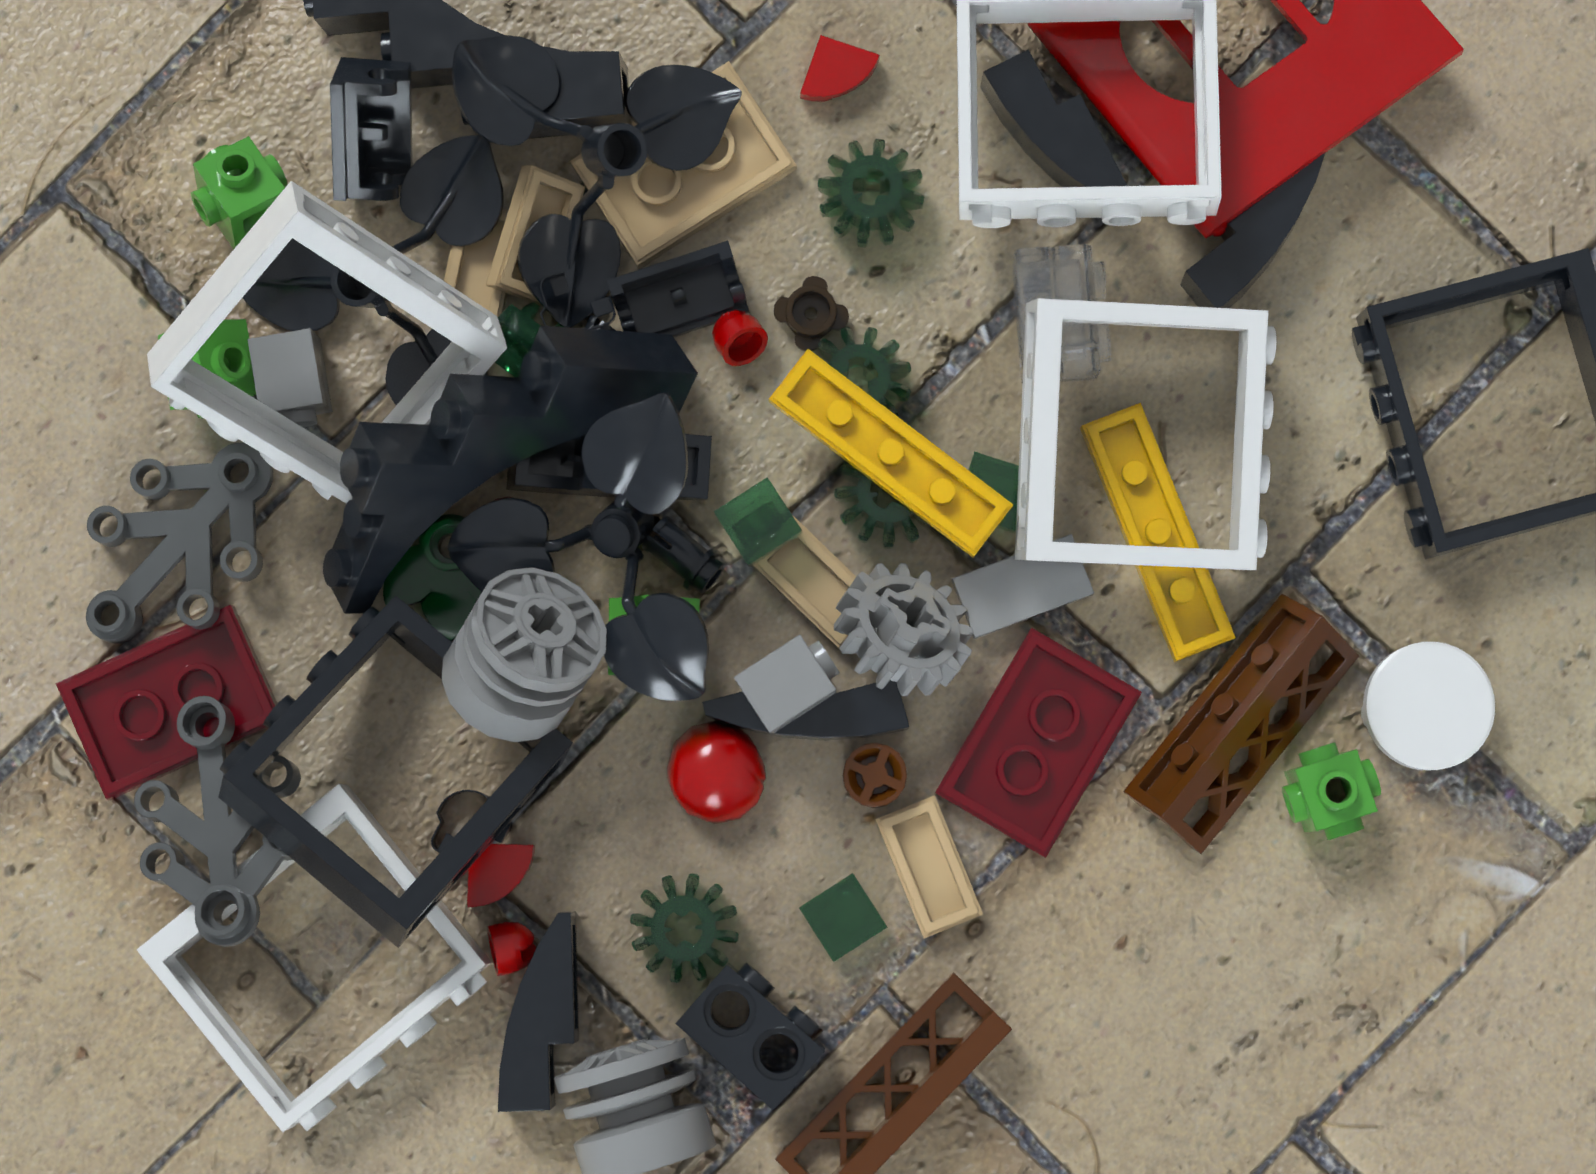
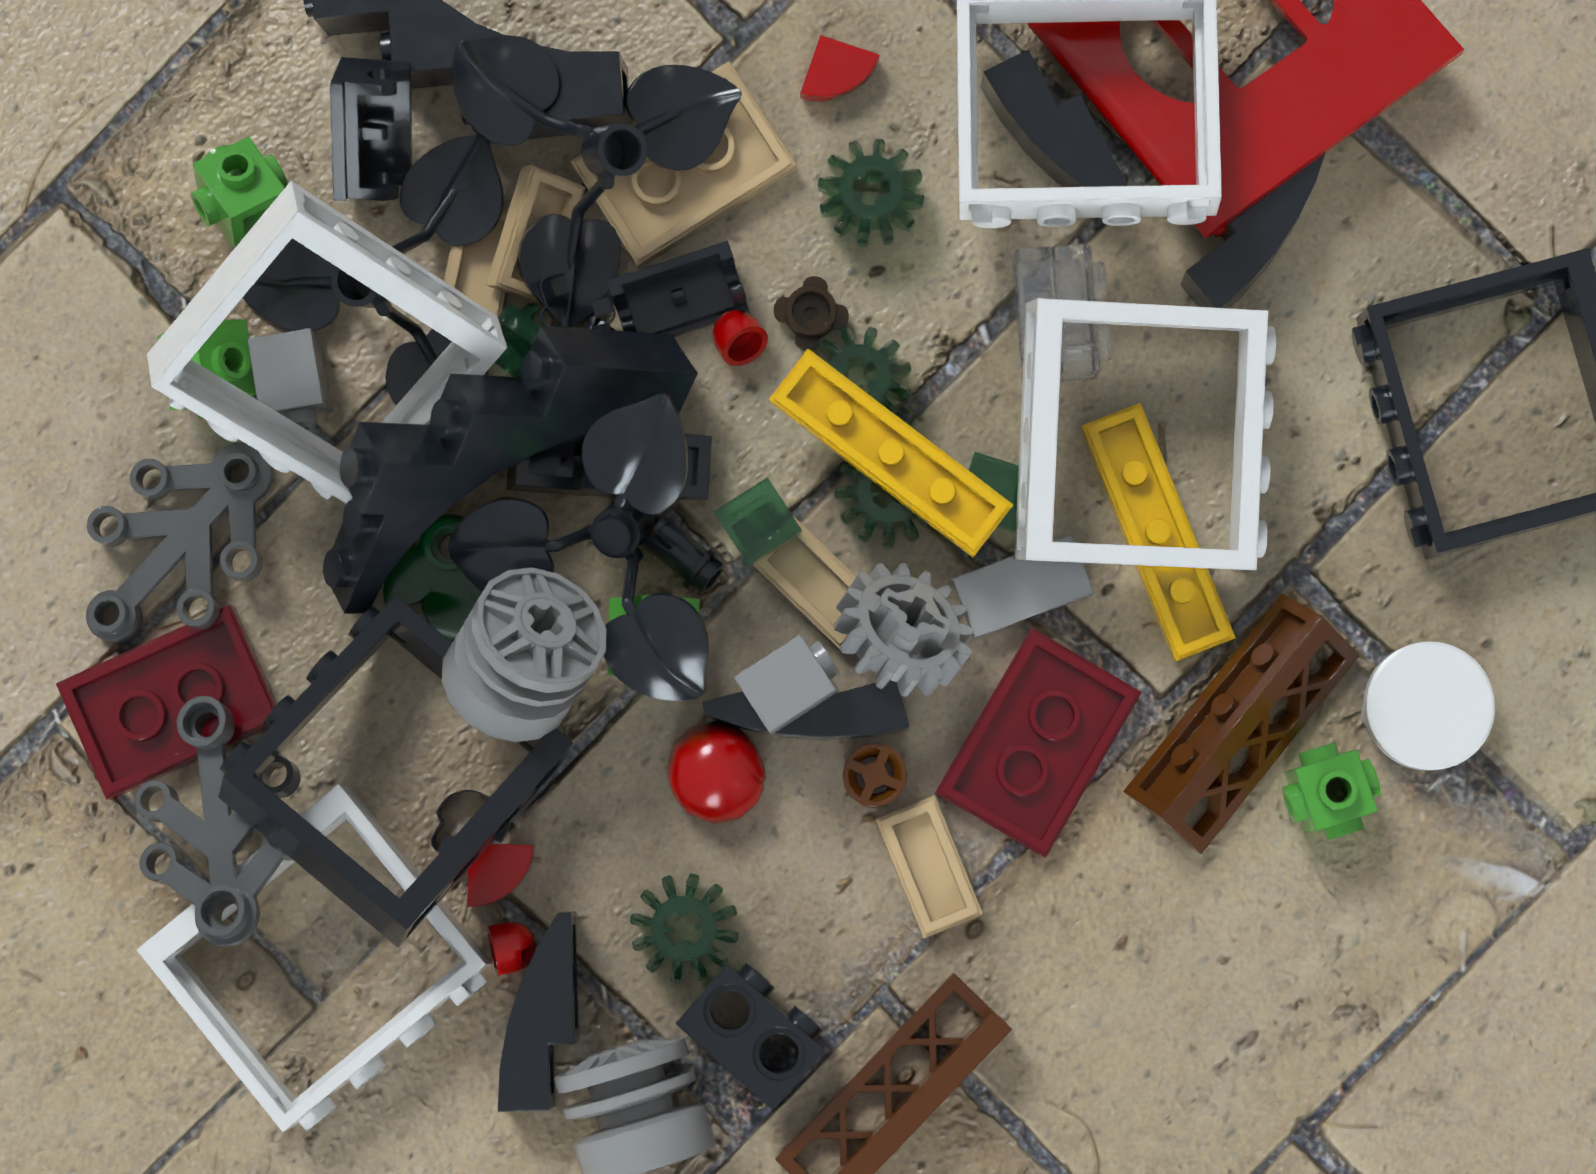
(843, 917): clear green tile -> none

